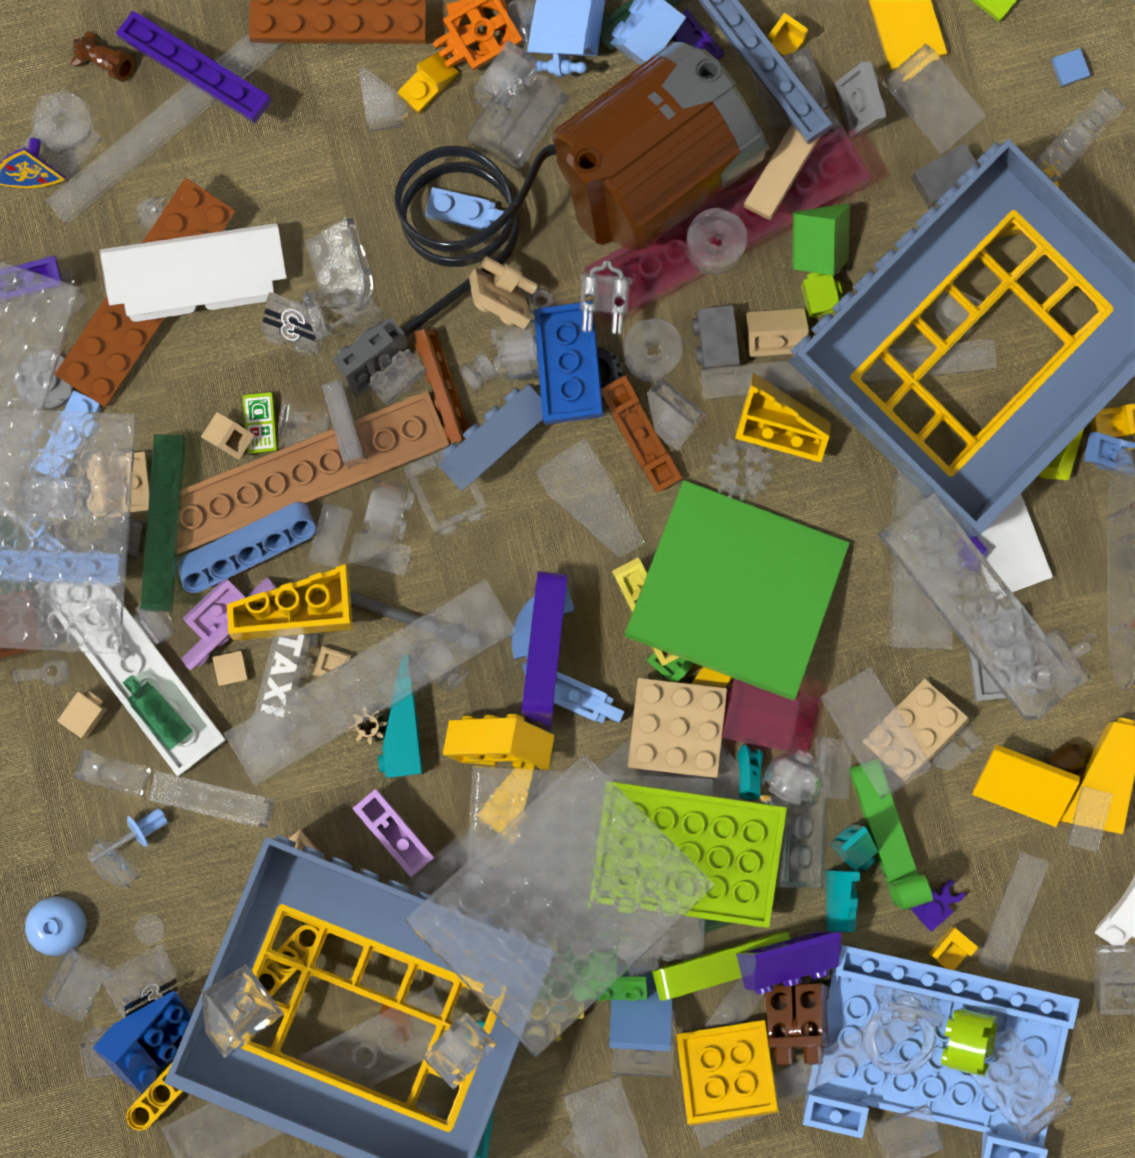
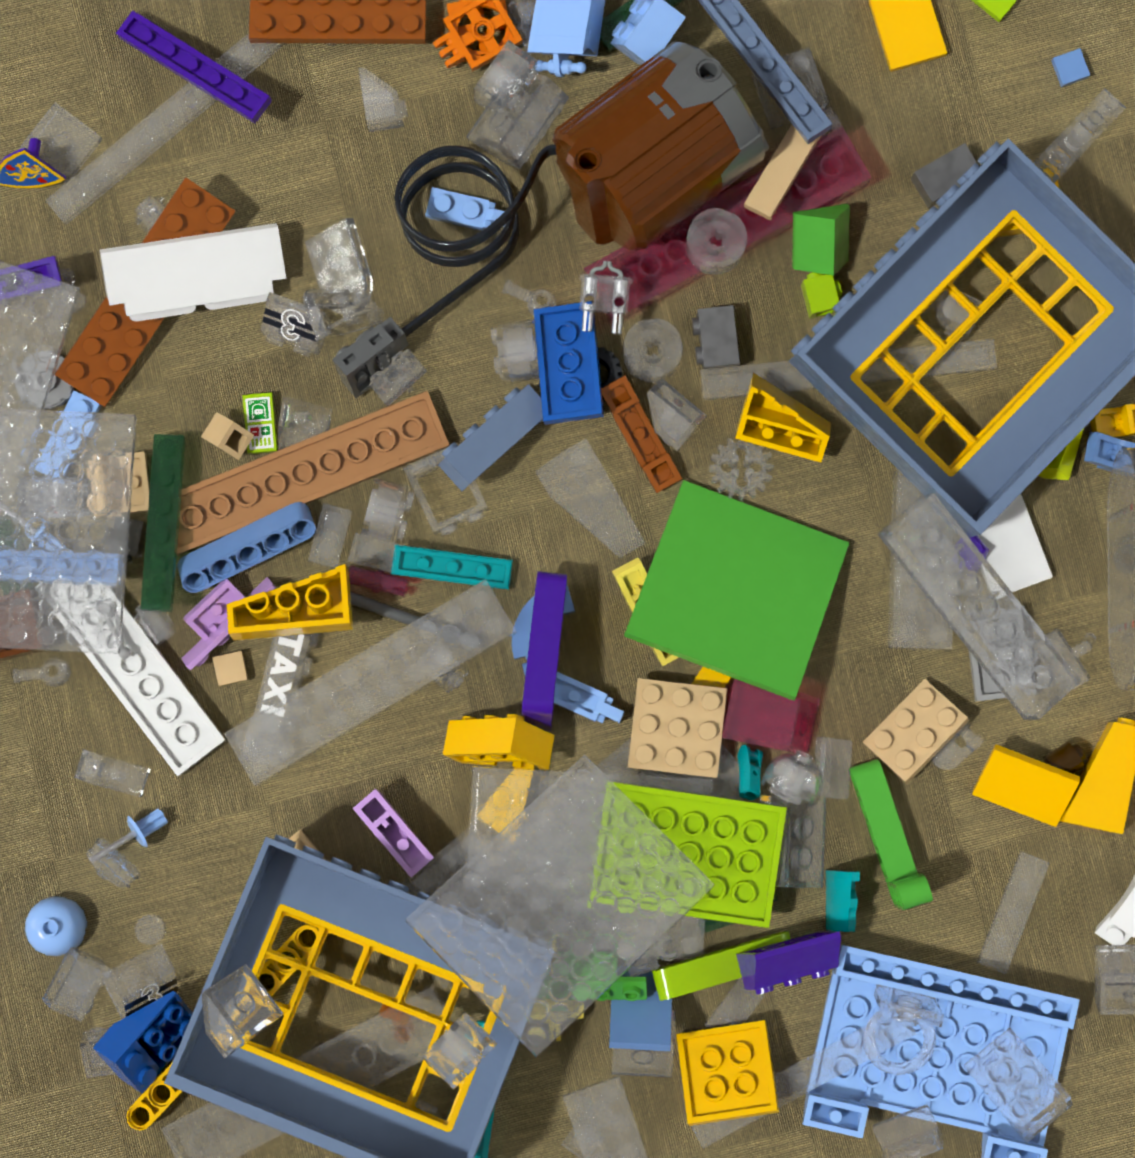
(52, 107): clear plate -> none
(83, 714): tan brick -> none
(117, 63): reddish brown animal -> none
(157, 713): clear green hinge -> none
(211, 799): clear slope -> none
(328, 660): tan tile -> none
(344, 423): clear piece -> none
(375, 731): tan gear -> none
(378, 581): none -> clear pink pin
(401, 742): teal slope -> none
(427, 82): yellow slope -> none
(443, 385): dark orange plate -> none
(450, 566): none -> teal tile
(478, 371): clear wheel -> none
(499, 292): tan plate -> none
(672, 671): bright green tile -> none
(694, 34): dark purple plate -> none
(775, 331): tan panel -> none
(787, 35): yellow panel -> none
(798, 1022): reddish brown hips -> none
(855, 847): teal slope -> none
(860, 99): light grey hinge -> none
(876, 732): clear tile -> none
(933, 98): clear slope -> none
(936, 911): dark purple plate -> none
(952, 949): yellow panel -> none
(970, 1041): lime brick -> none
(1089, 819): clear tile -> none

